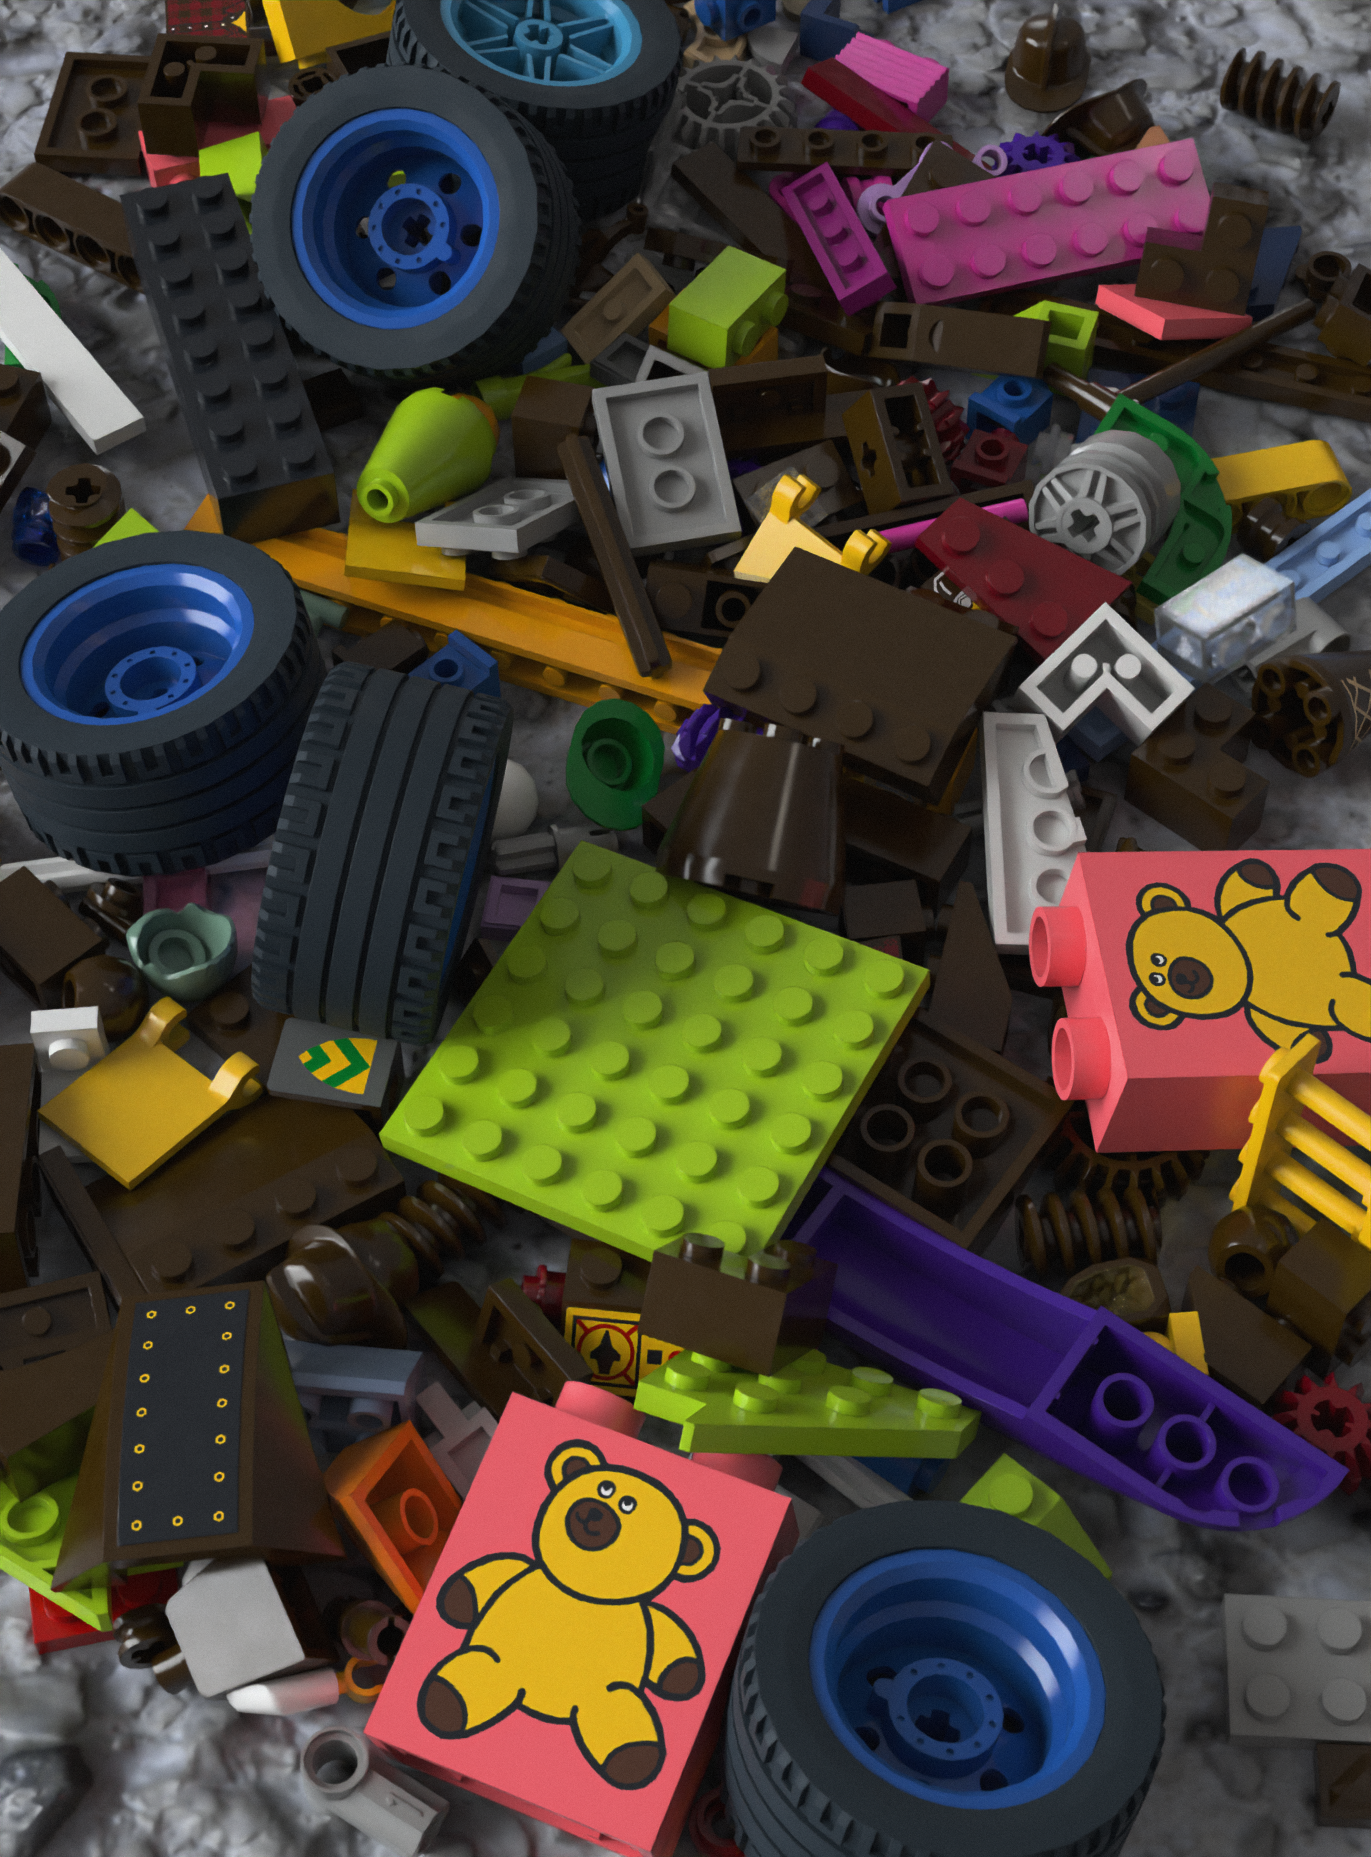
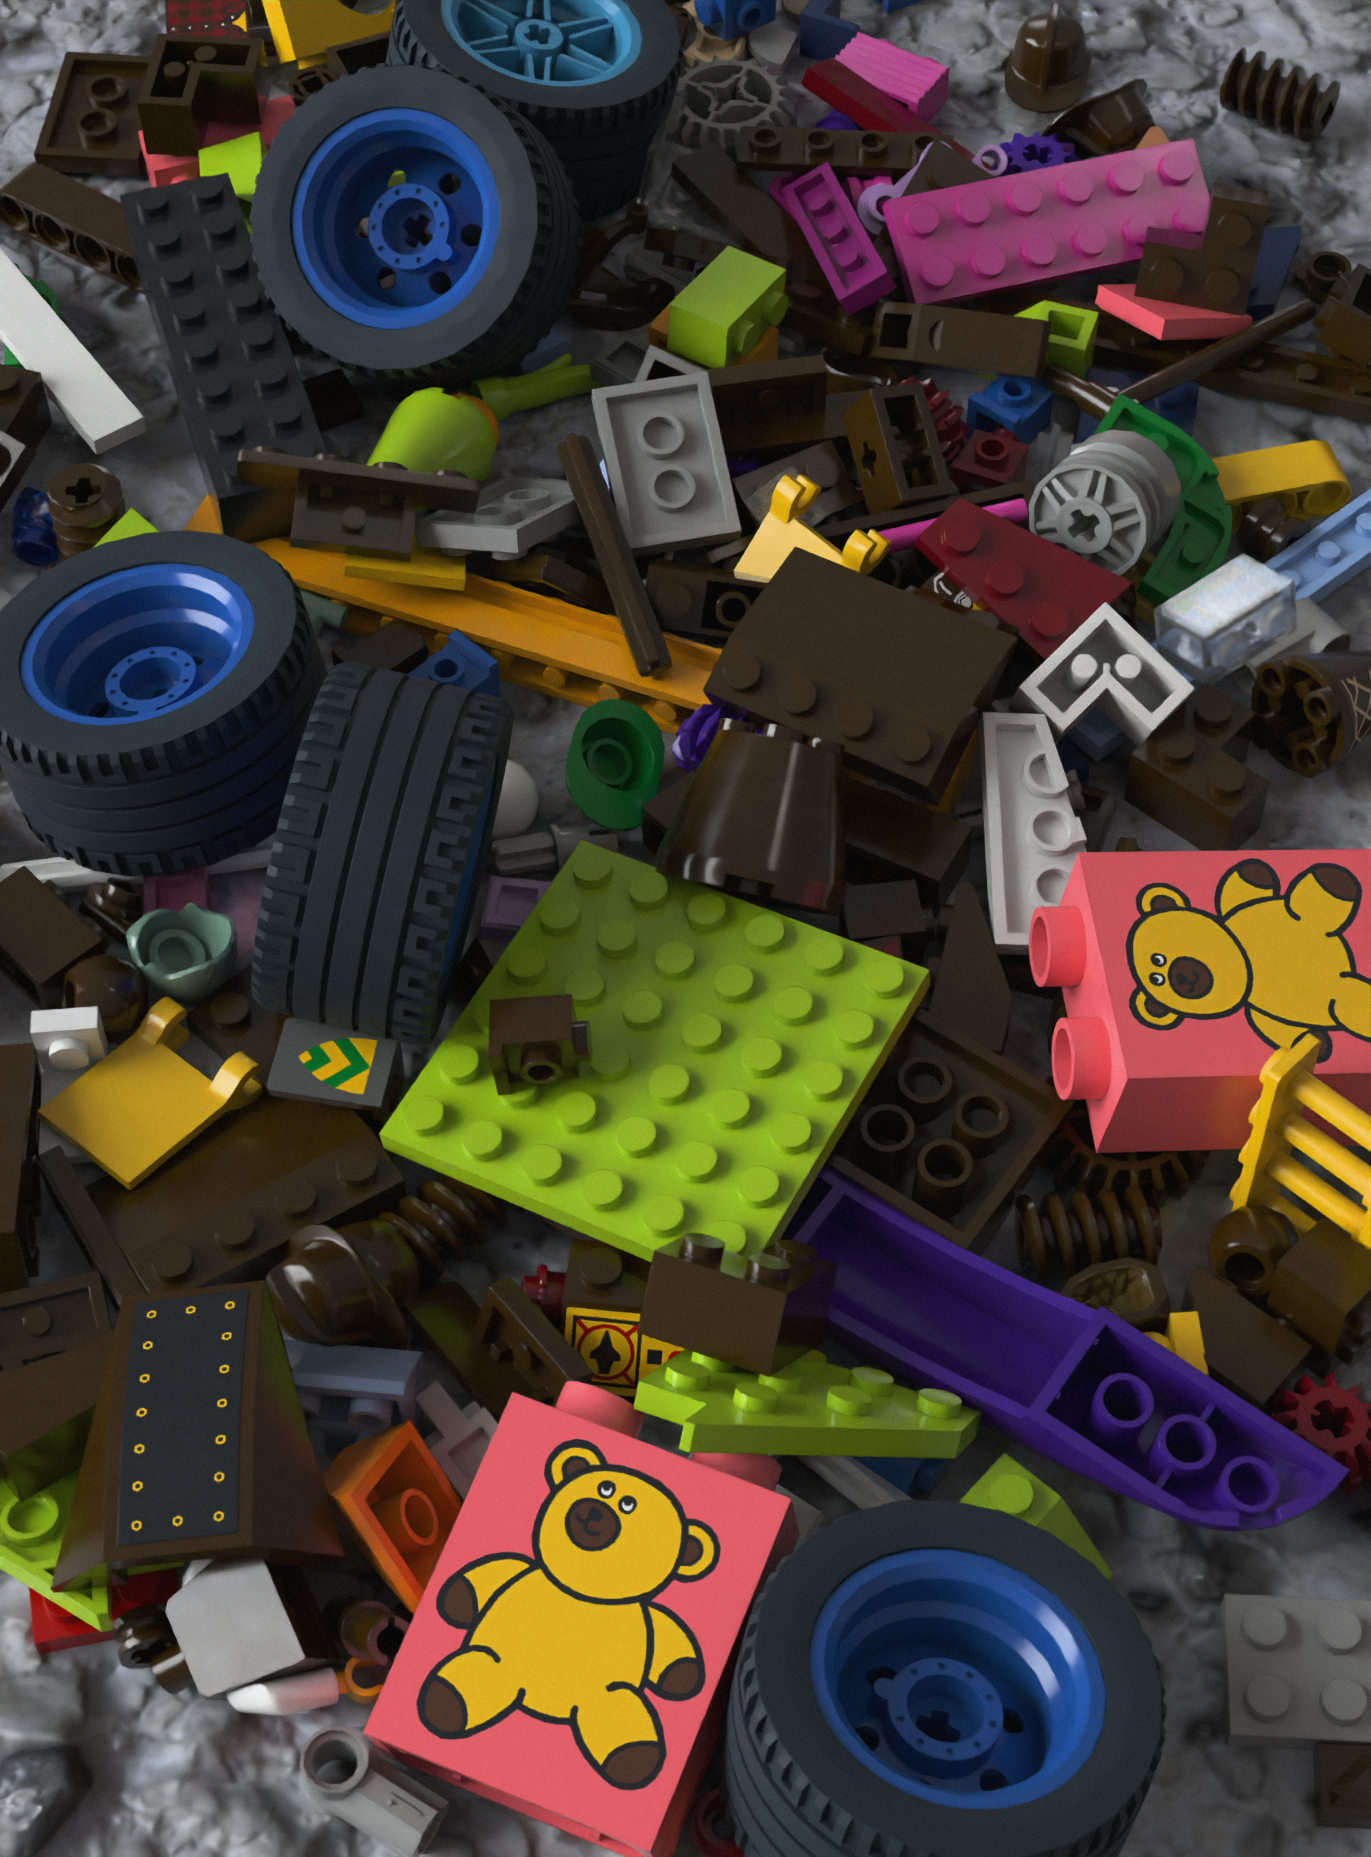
(355, 505): none -> dark brown bracket
(536, 1040): none -> dark brown brick
(541, 421): dark brown brick -> none
(620, 306): tan plate -> none

